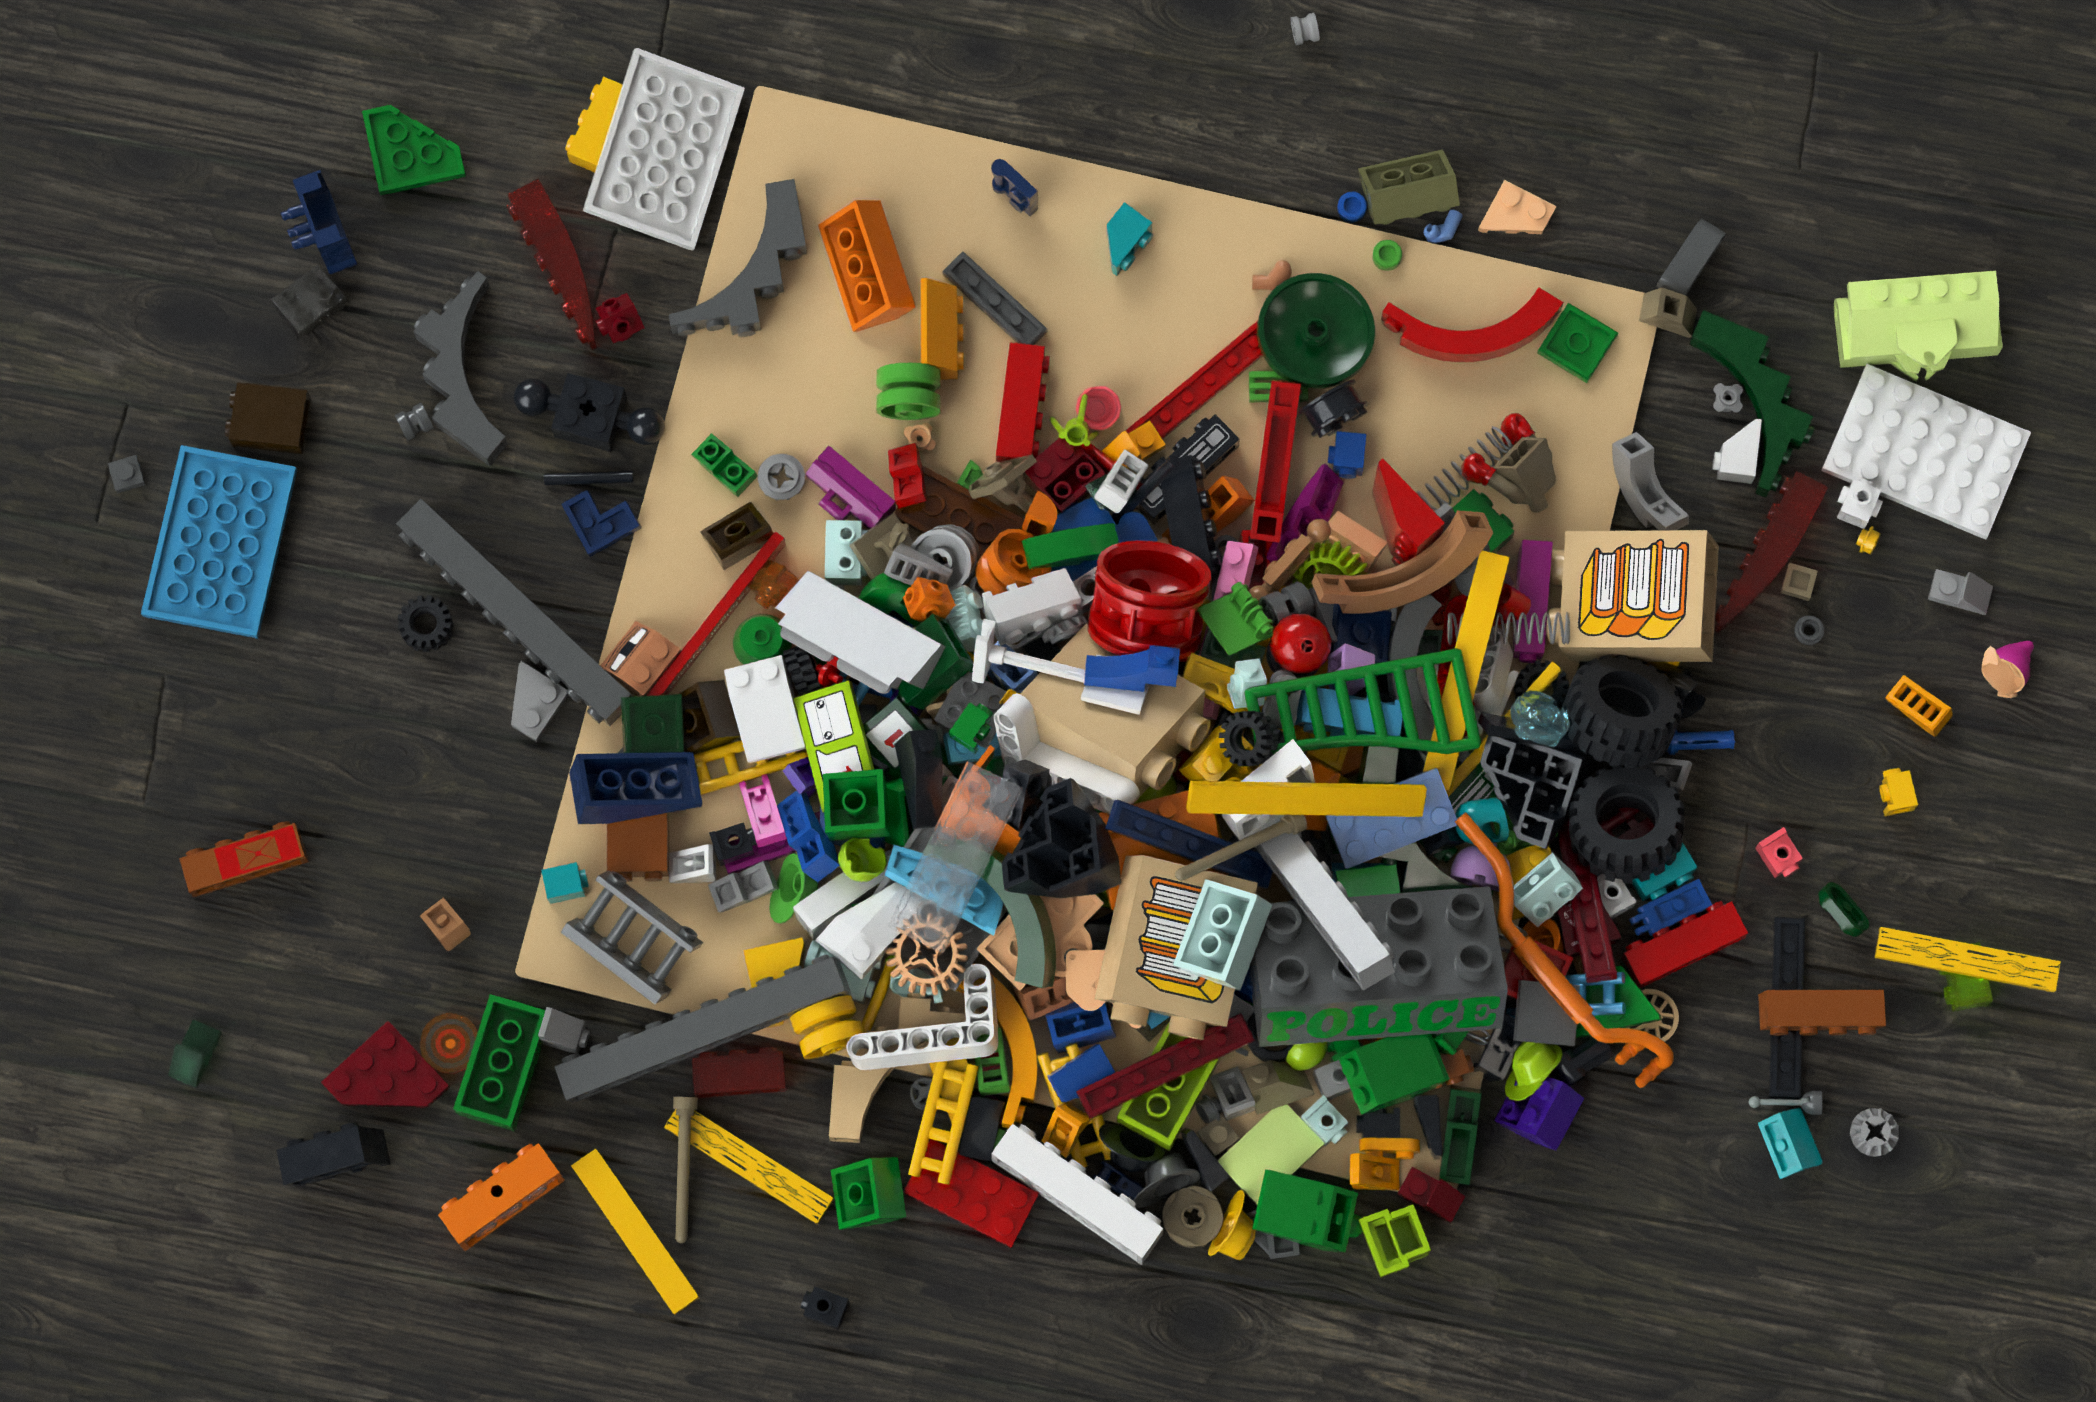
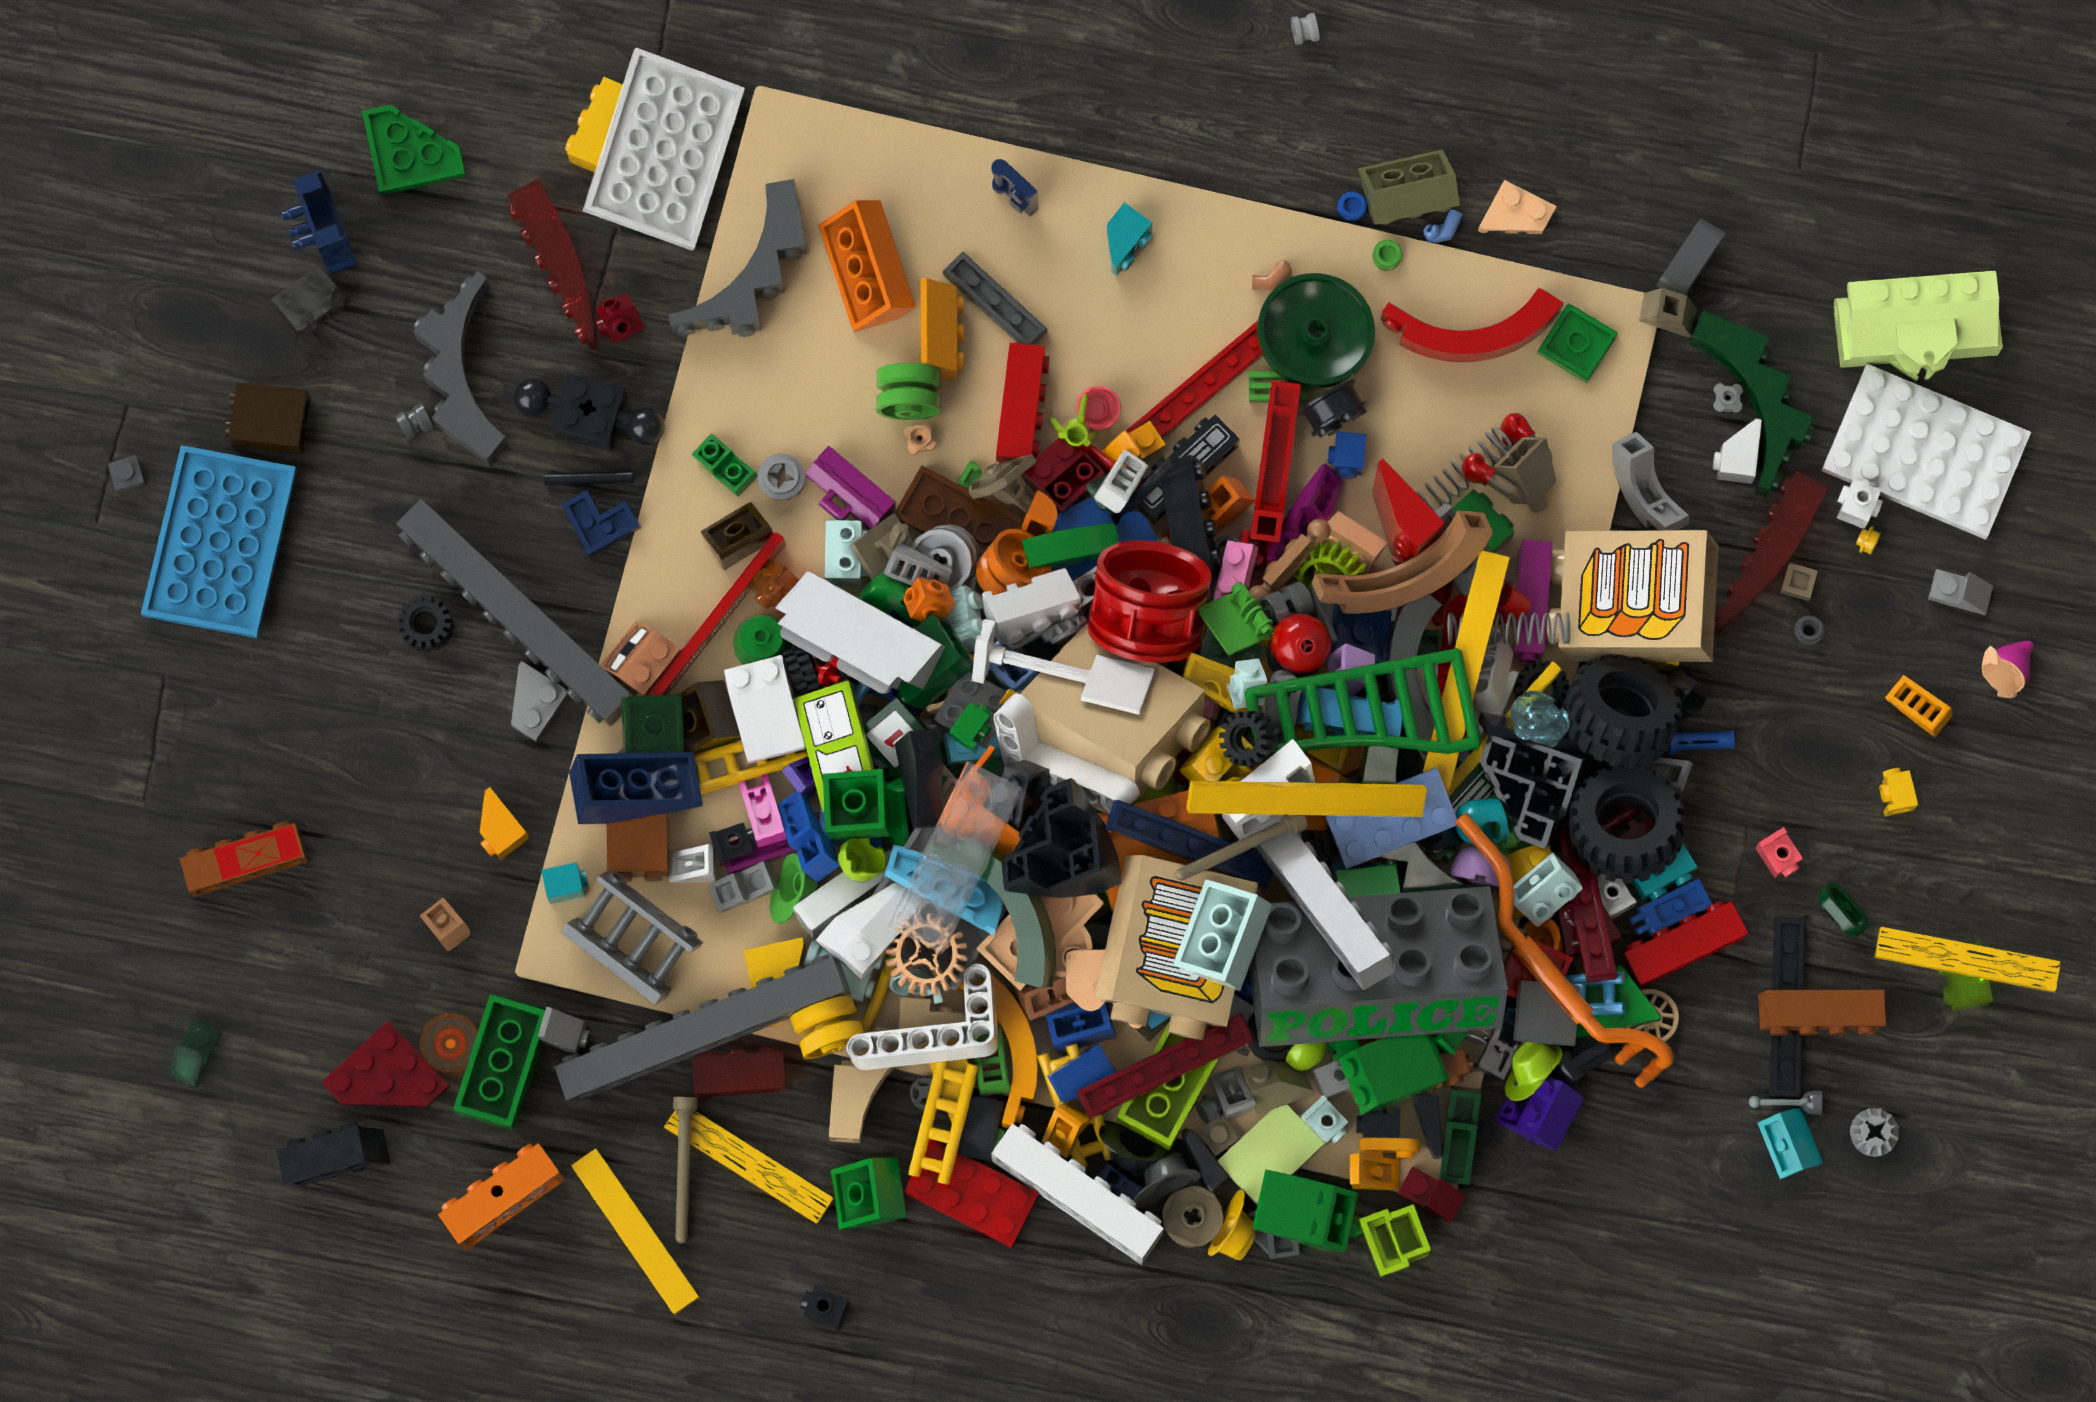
(499, 827): none -> light orange slope
(907, 475): red slope -> none
(1132, 671): blue slope -> none

